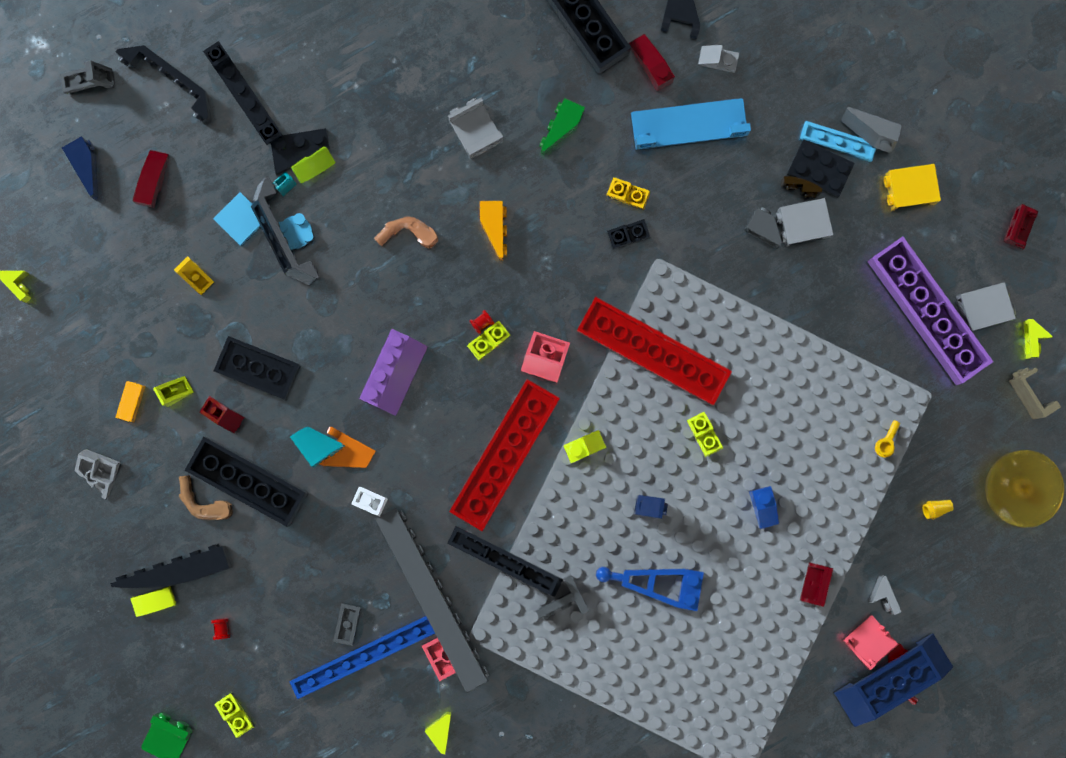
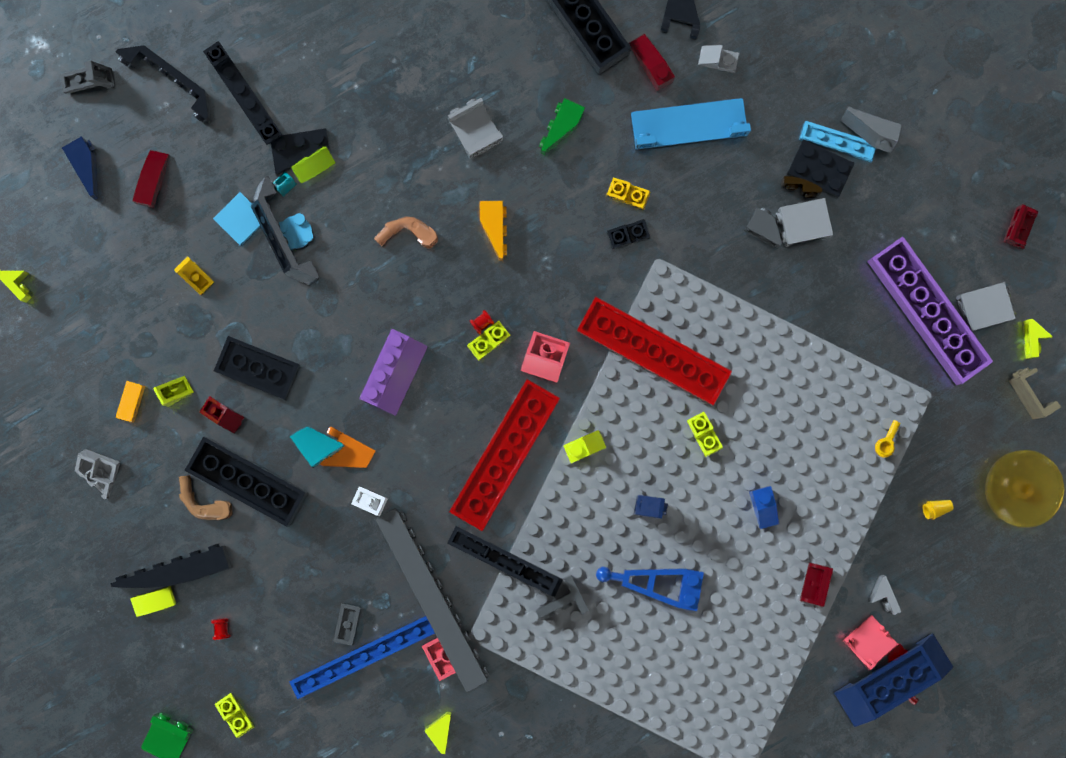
(912, 186): yellow panel -> none

